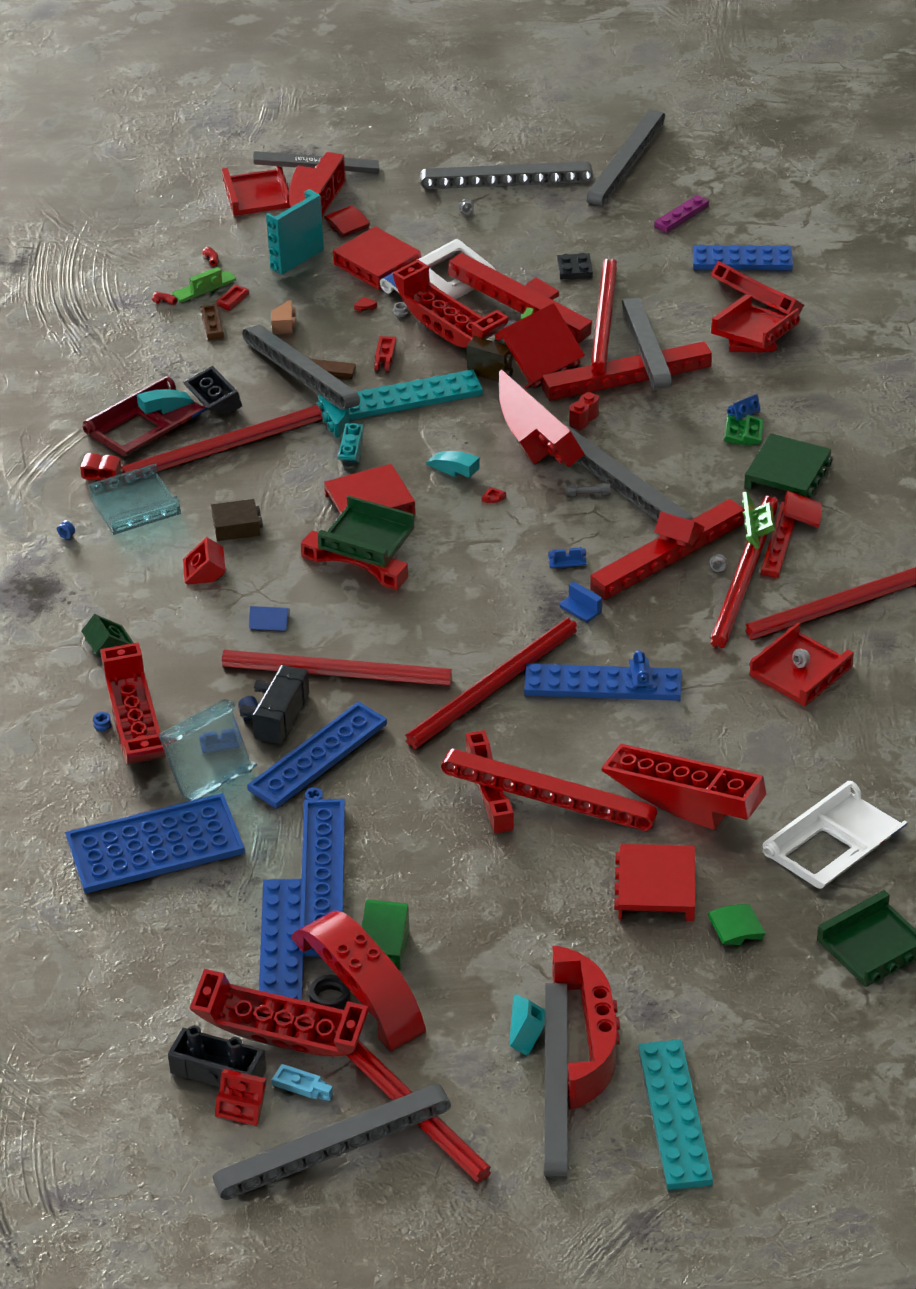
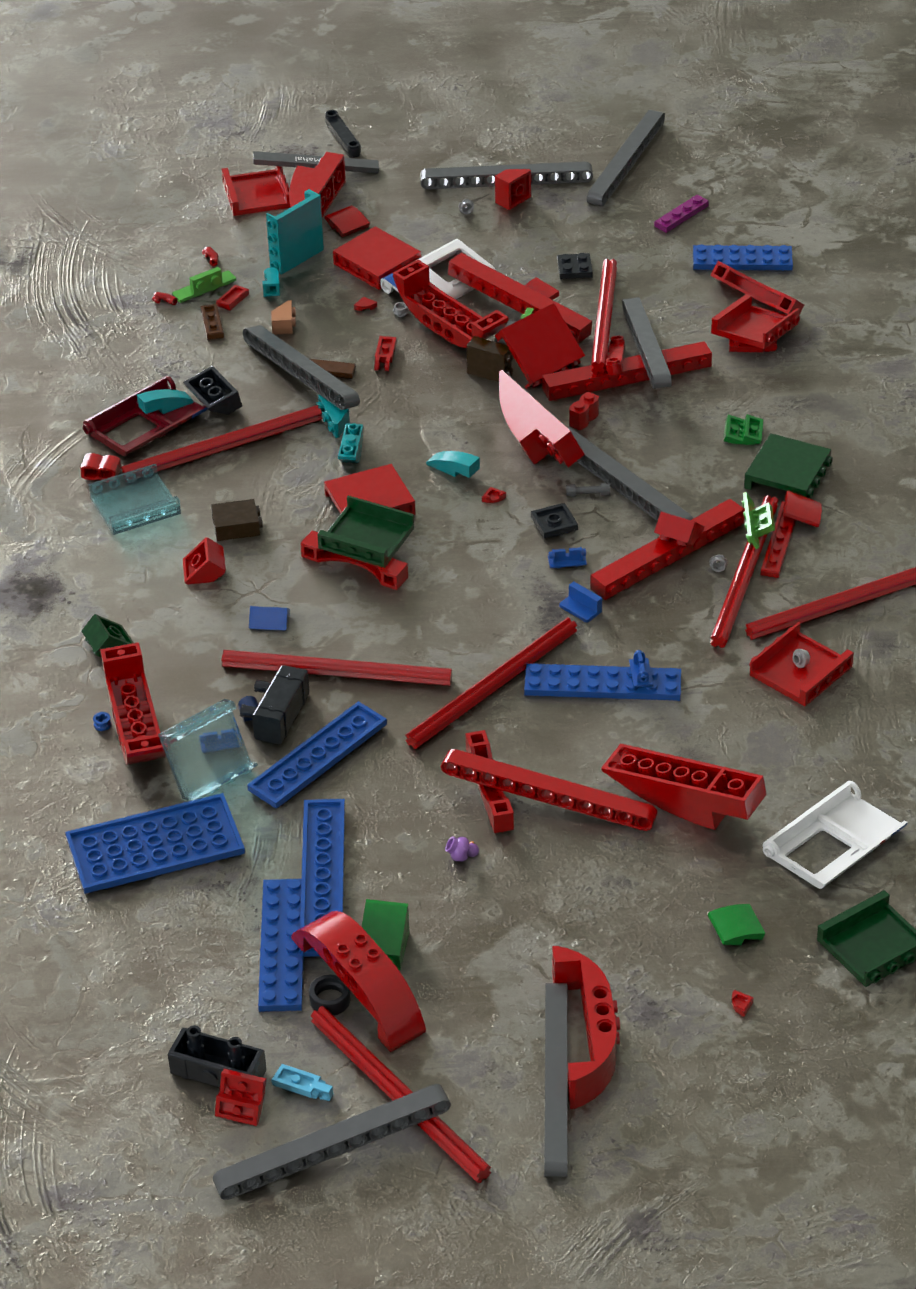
(66, 529): blue bush -> none
(271, 283): none -> teal leg
(278, 1018): red slope -> none
(313, 794): blue bush -> none
(342, 133): none -> black piece
(416, 394): teal plate -> none
(461, 848): none -> medium lavender animal
(512, 187): none -> red slope
(526, 1024): teal slope -> none
(554, 520): none -> black plate
(615, 355): none -> red piece
(655, 878): red panel -> none
(675, 1115): teal plate -> none
(741, 1002): none -> red tile
(745, 406): blue hinge -> none

